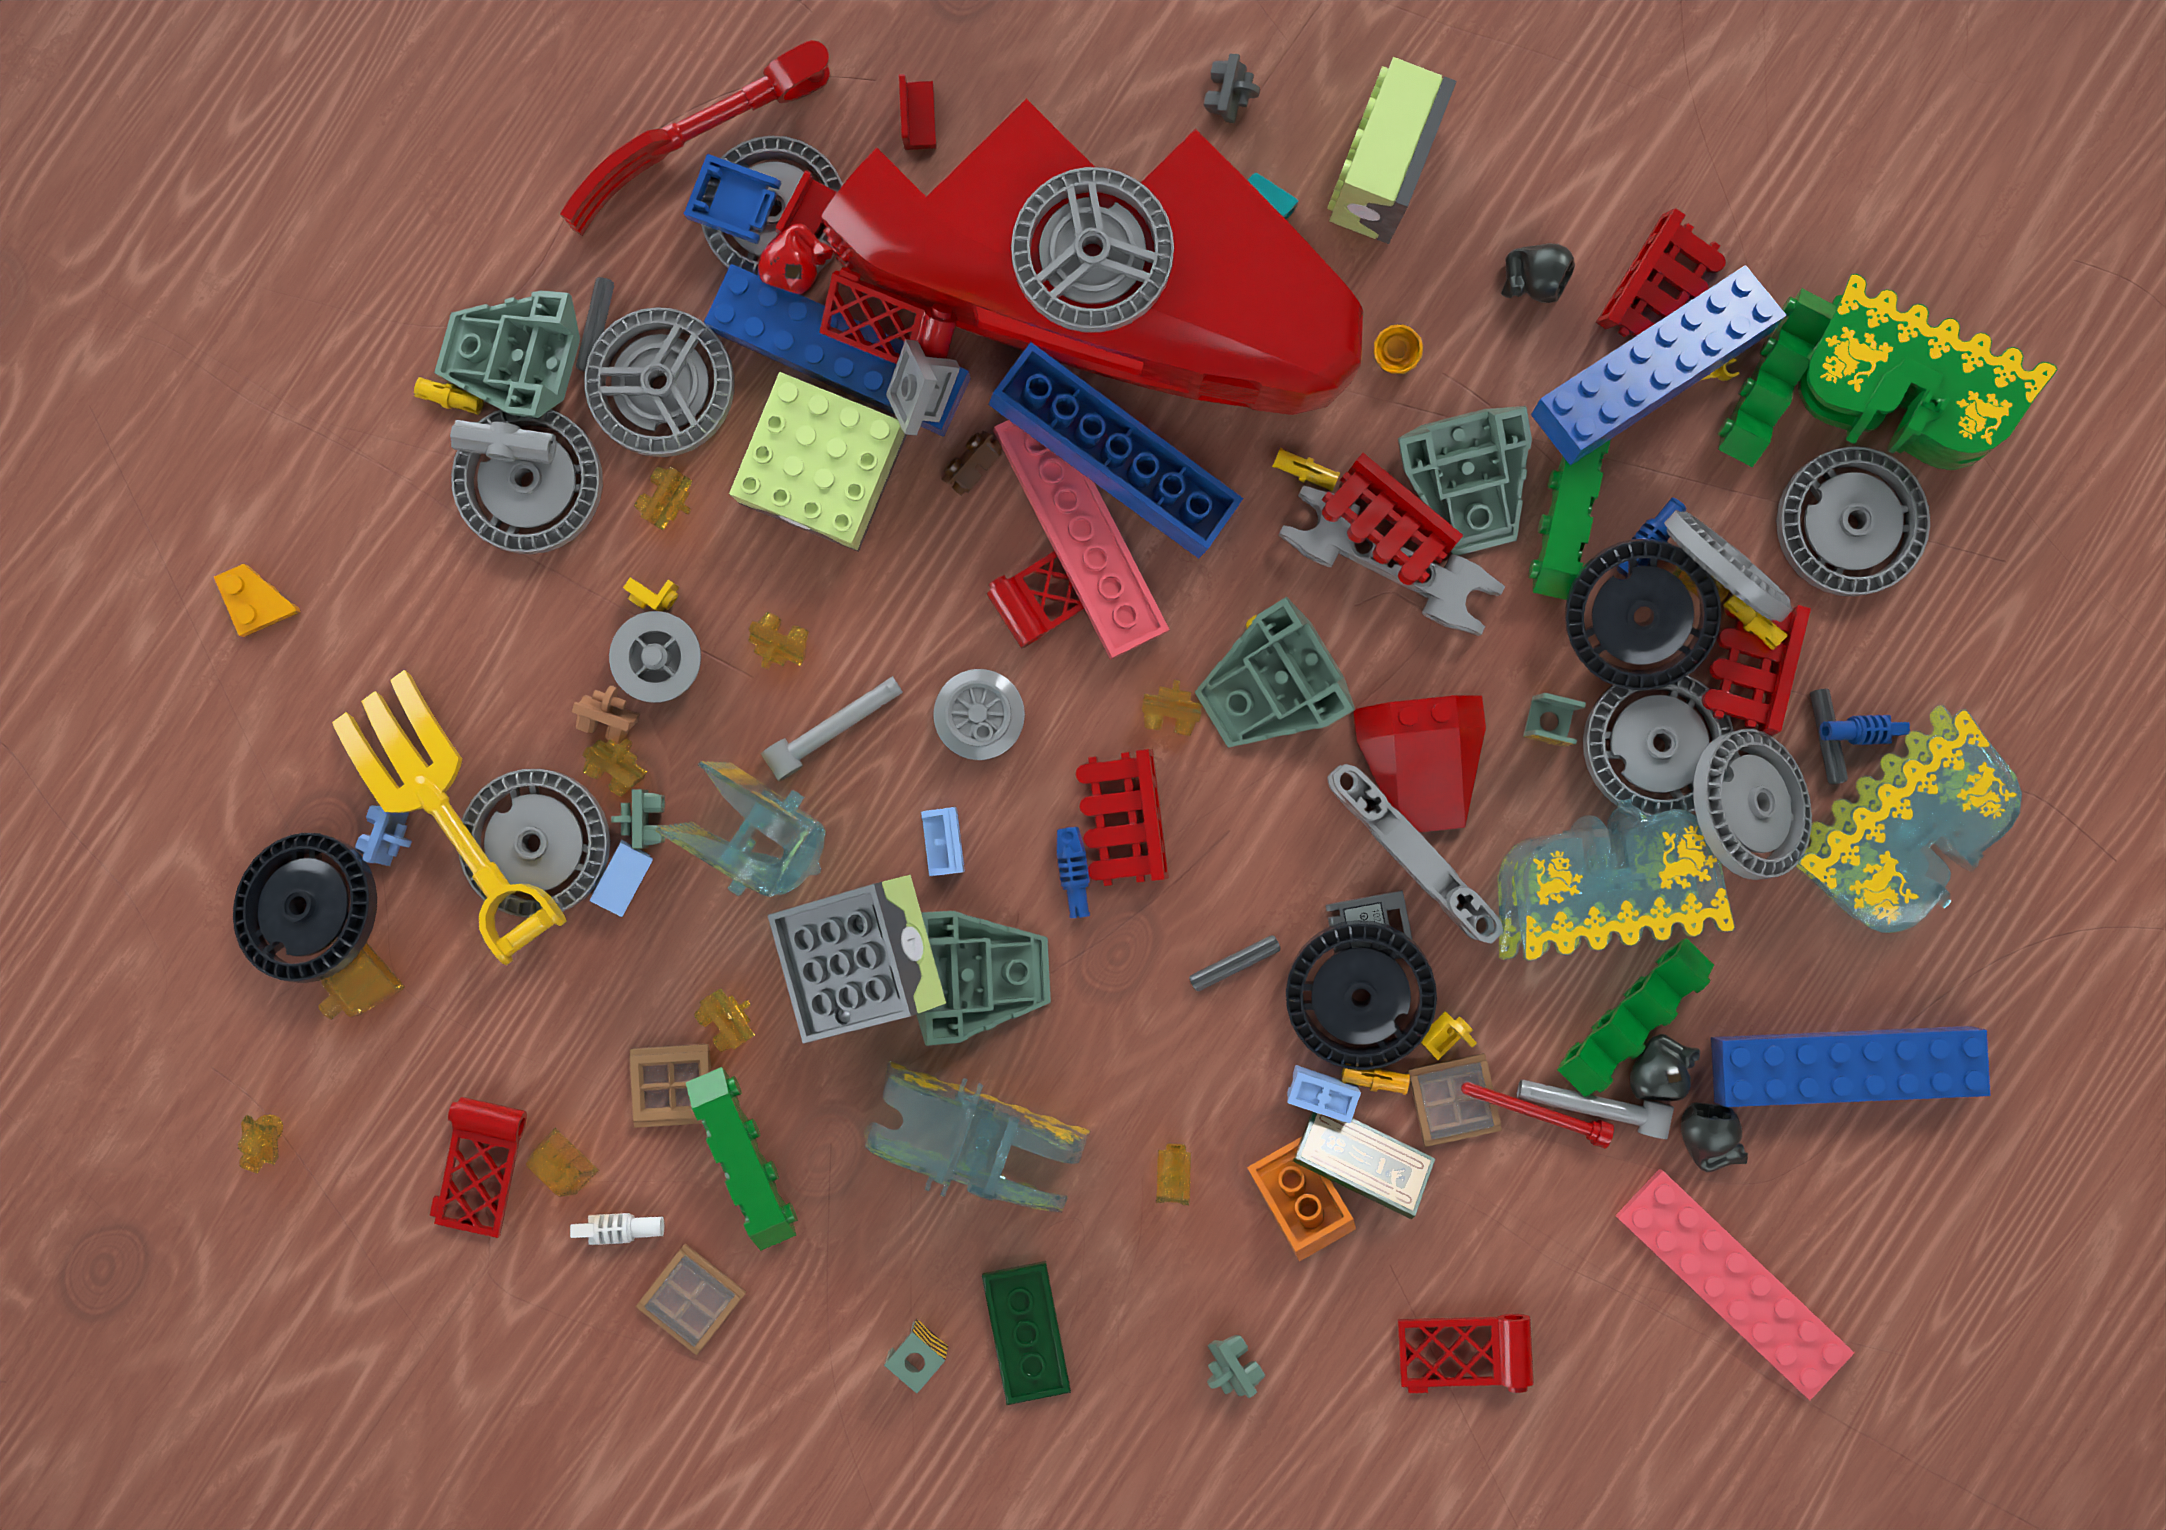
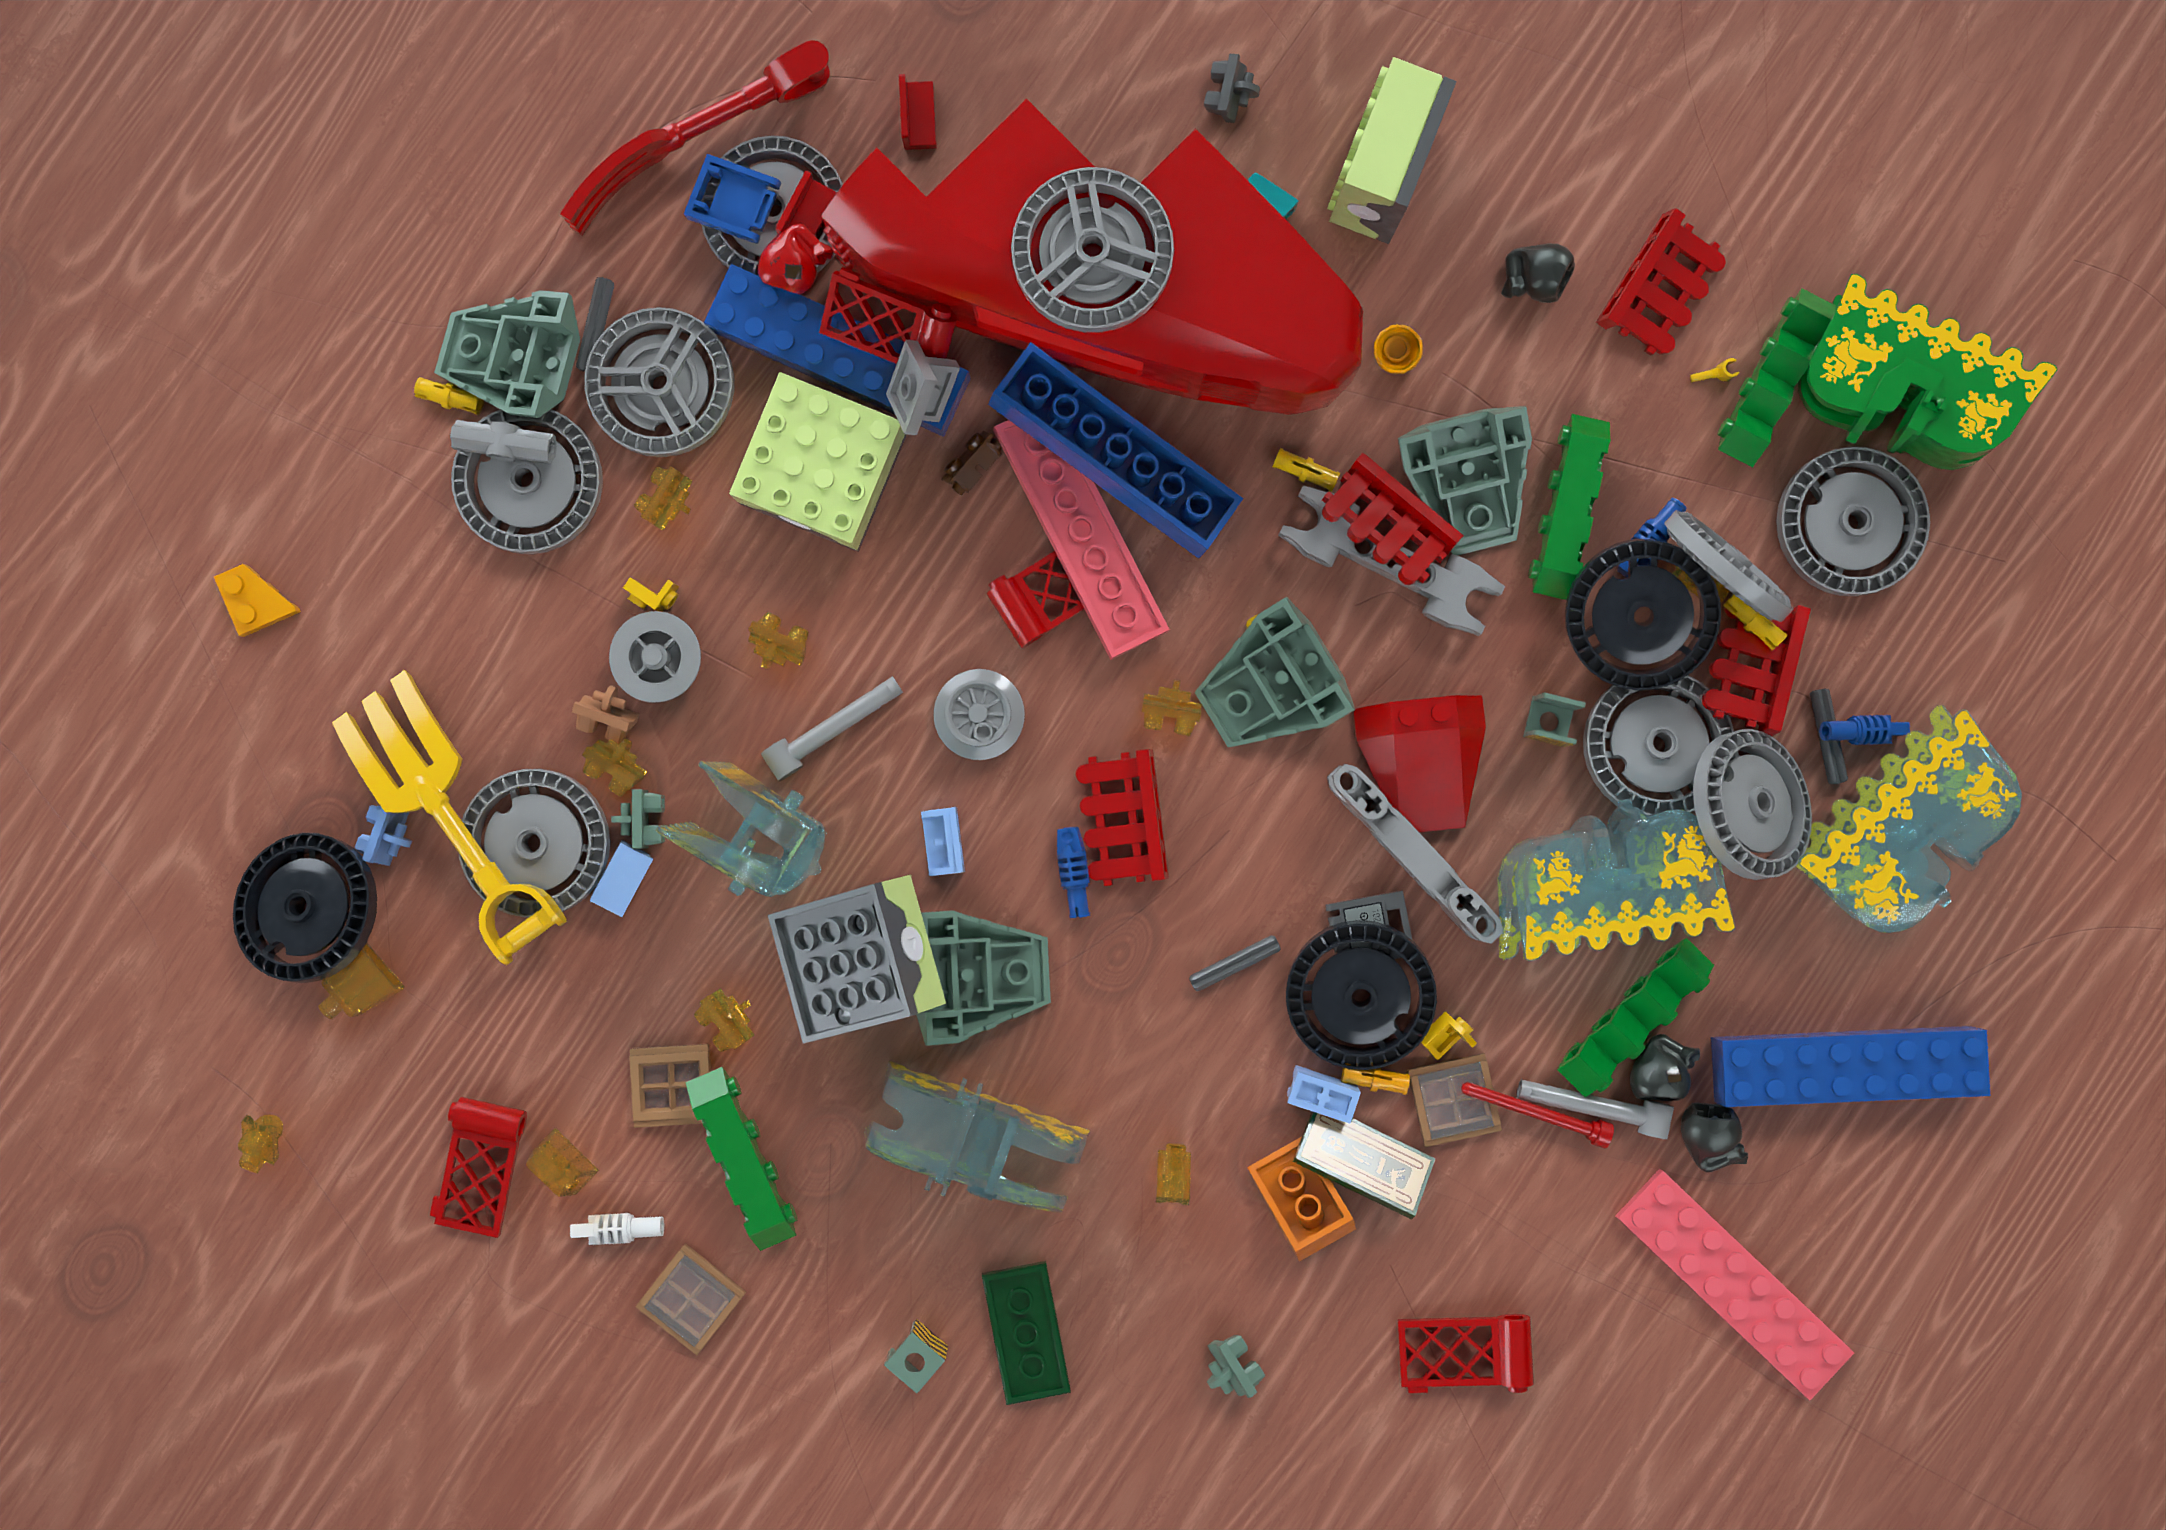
(1657, 365): brick -> none

